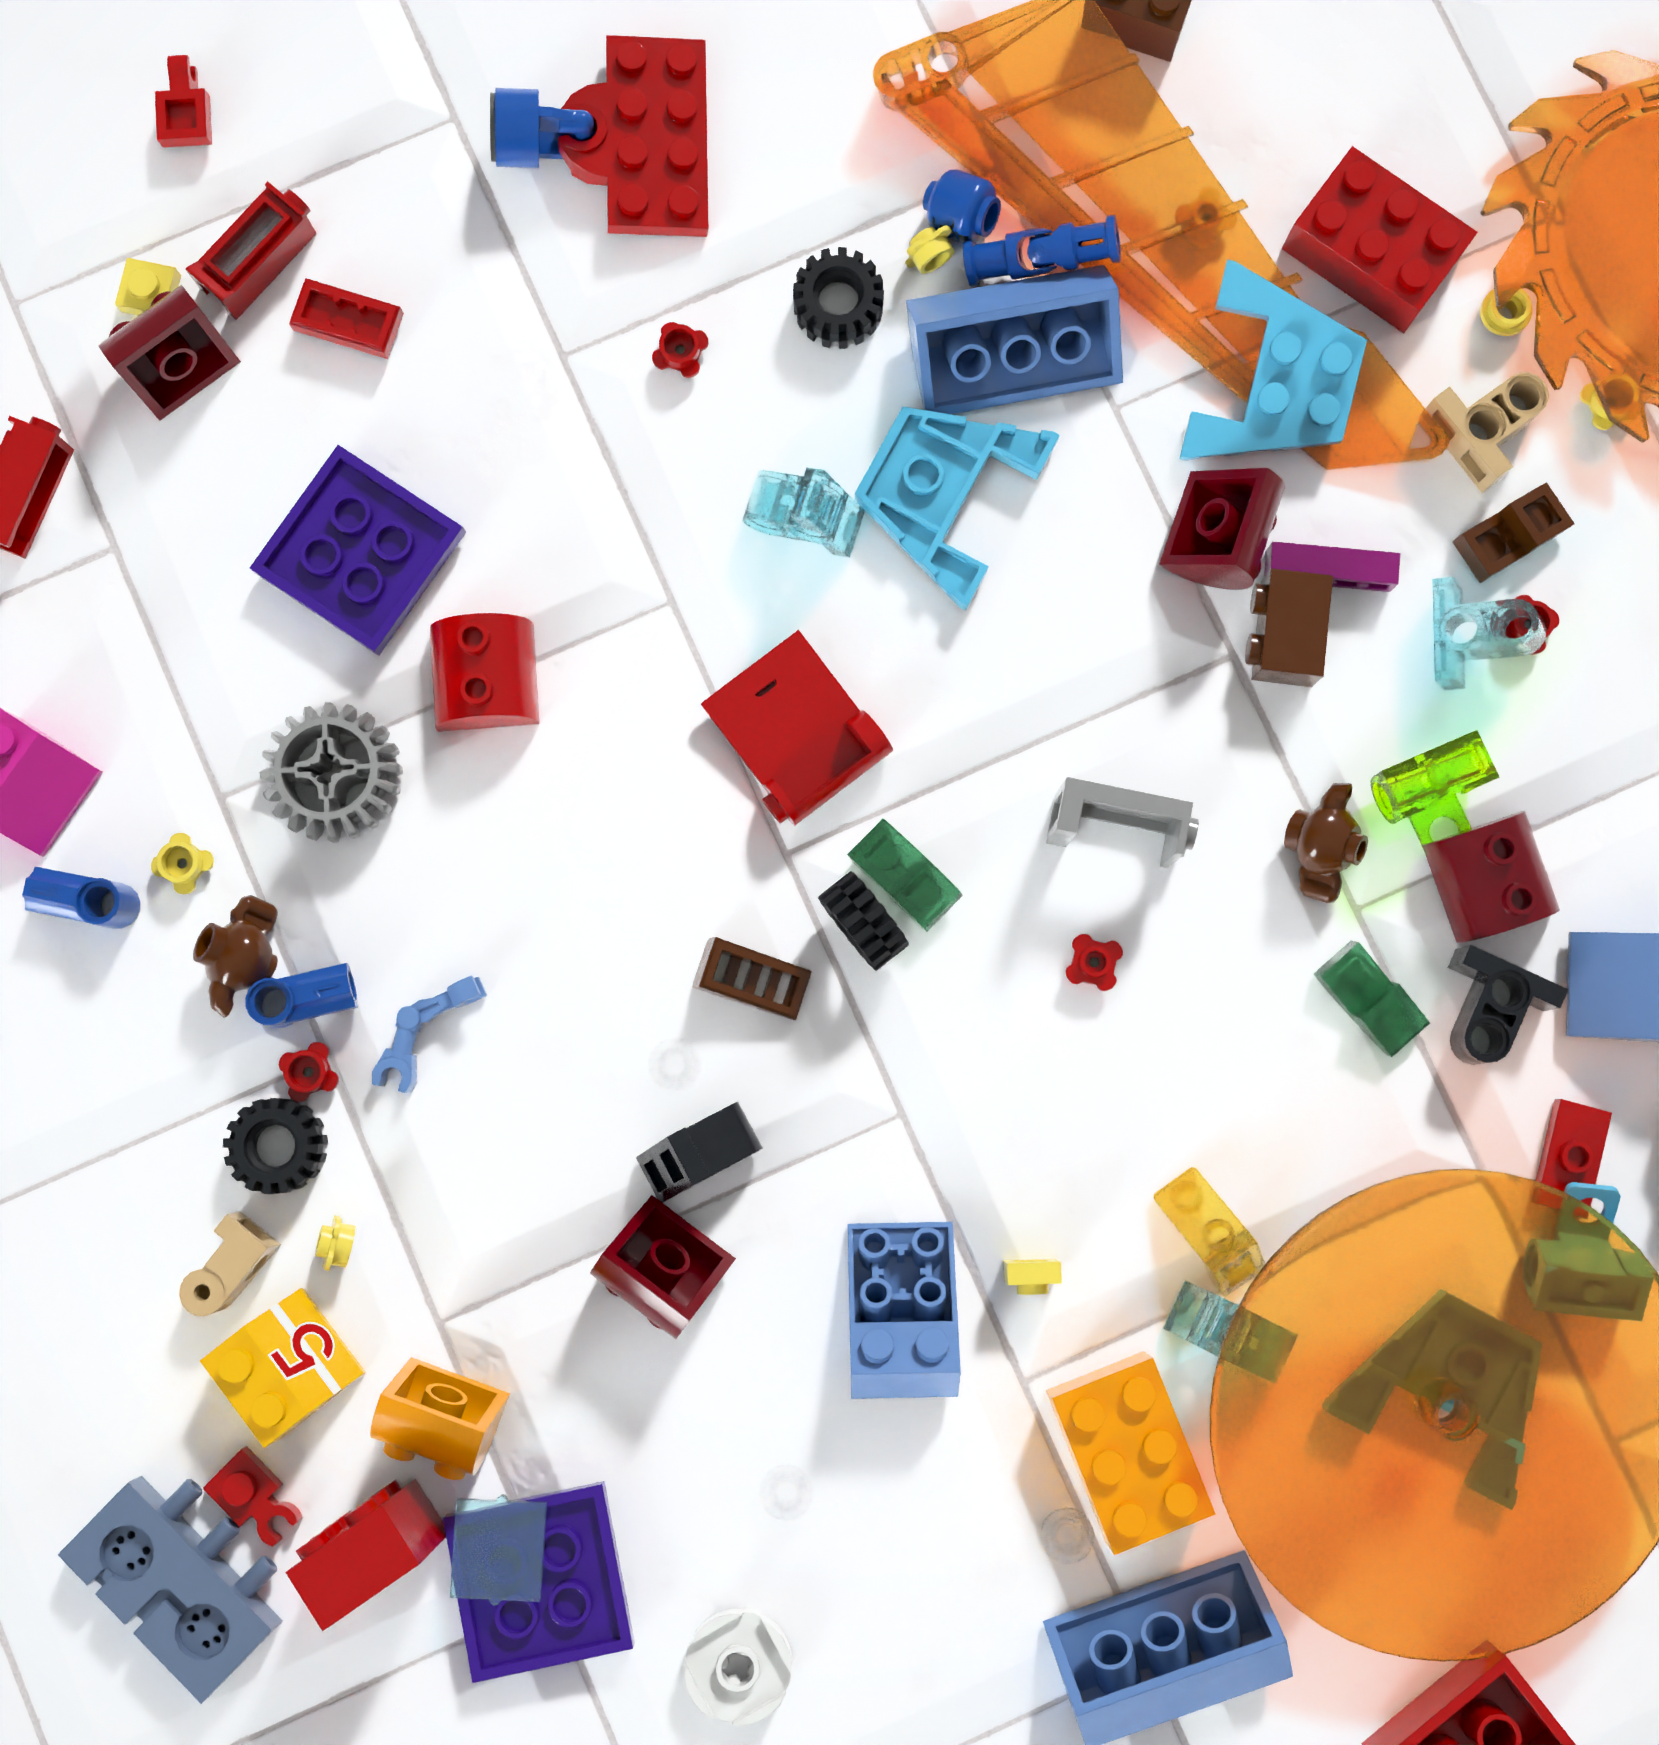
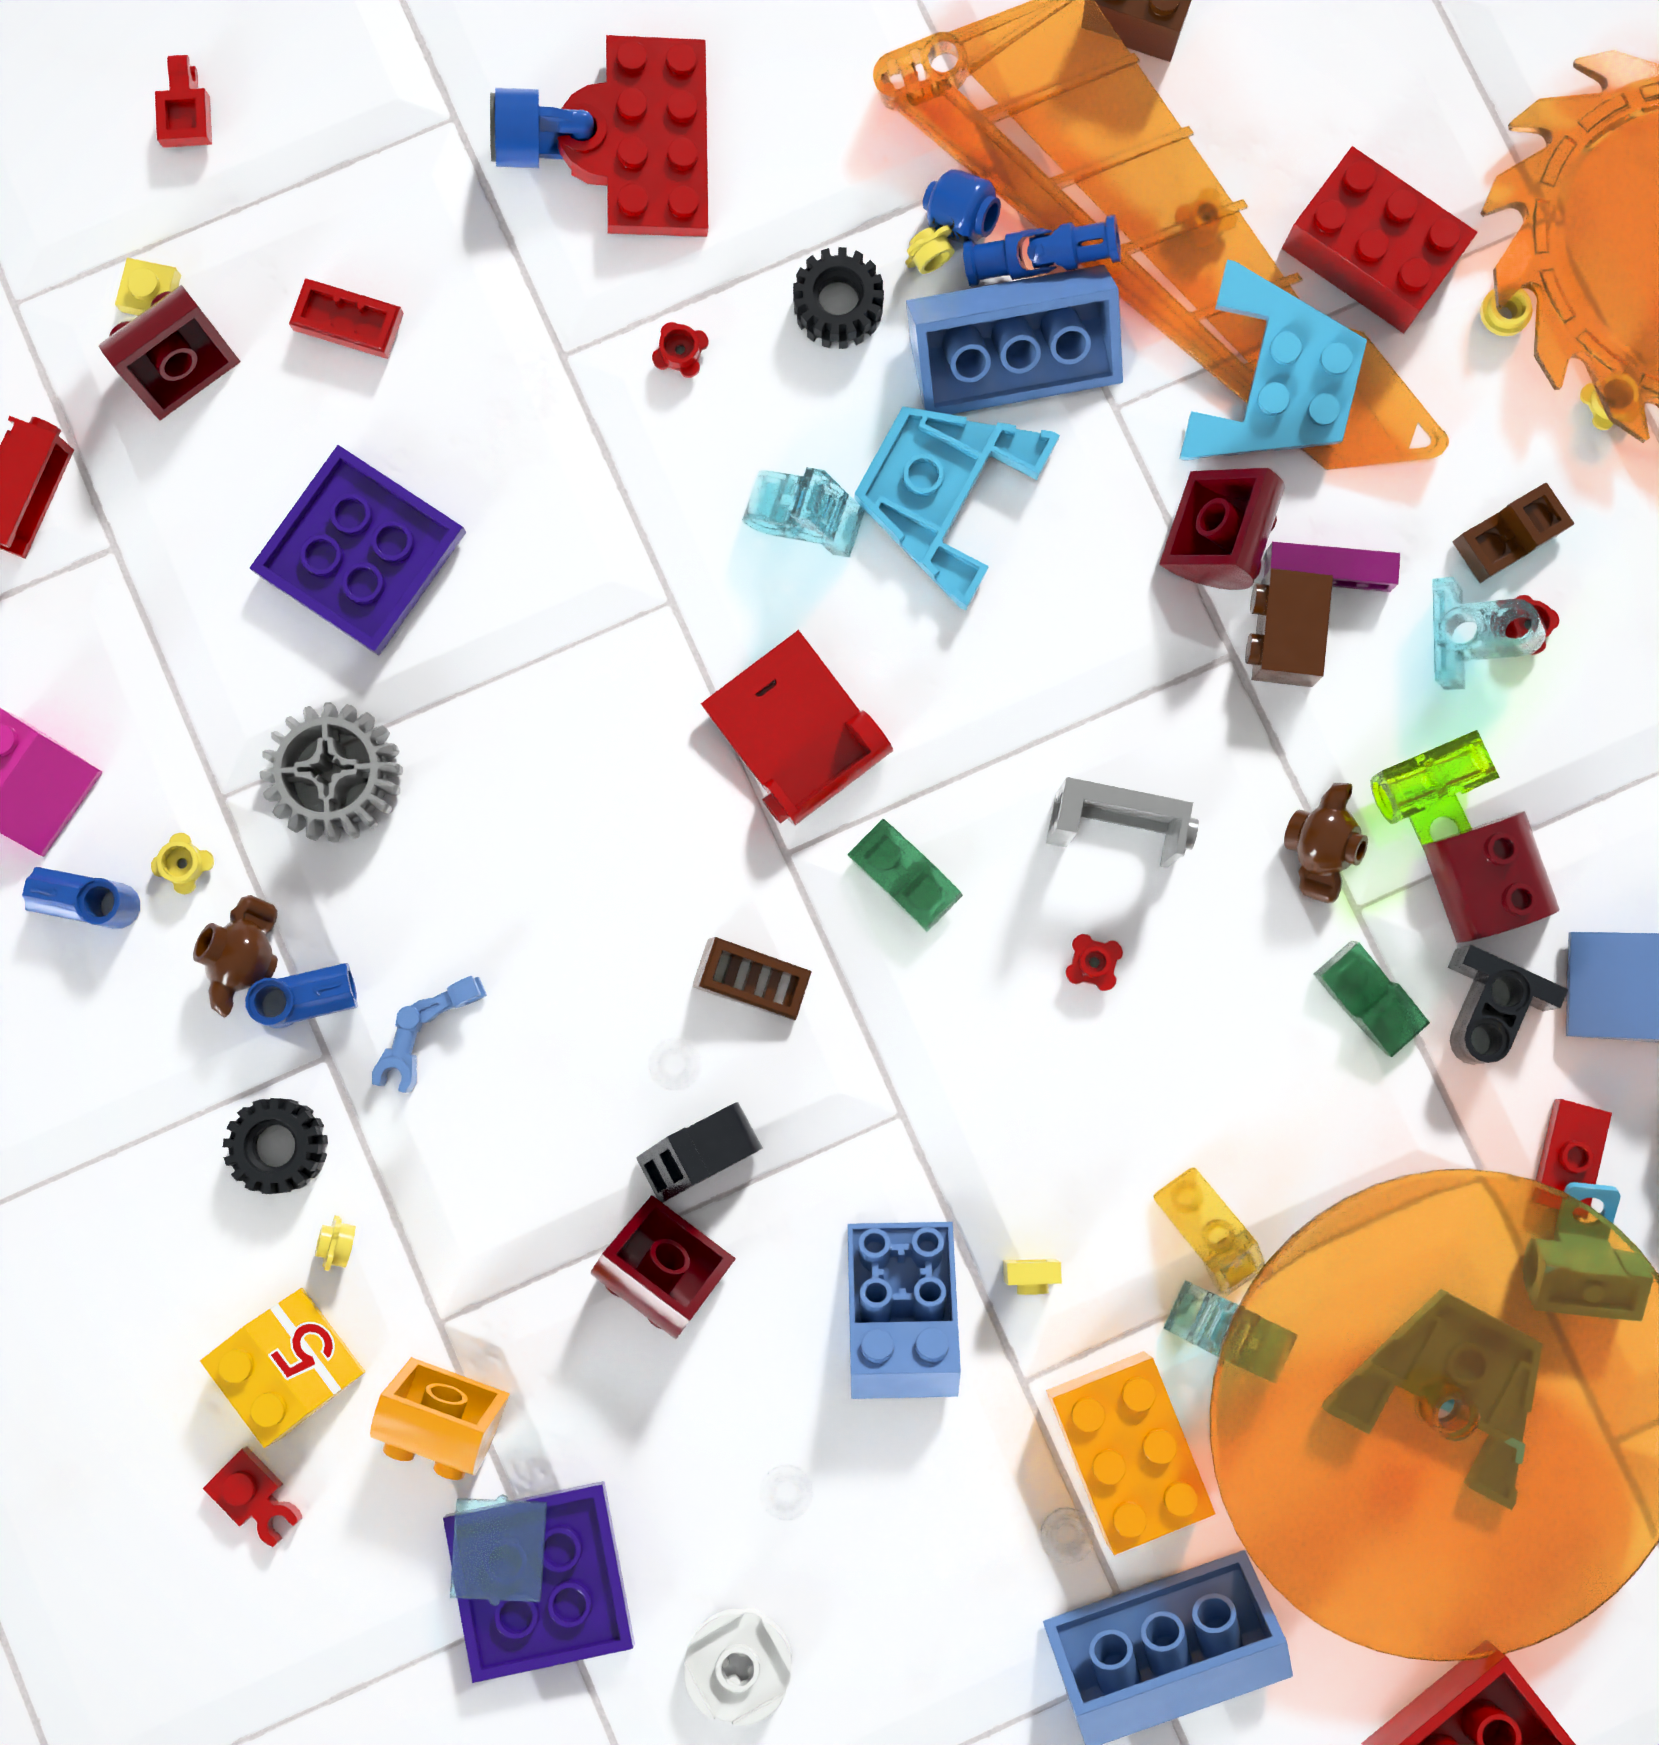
(158, 1568): sand blue piece -> none
(230, 1267): tan leg -> none
(254, 249): red window -> none
(293, 1071): red plate -> none
(366, 1551): red brick -> none
(483, 671): red brick -> none
(863, 920): black tyre -> none
(1497, 416): tan tile -> none

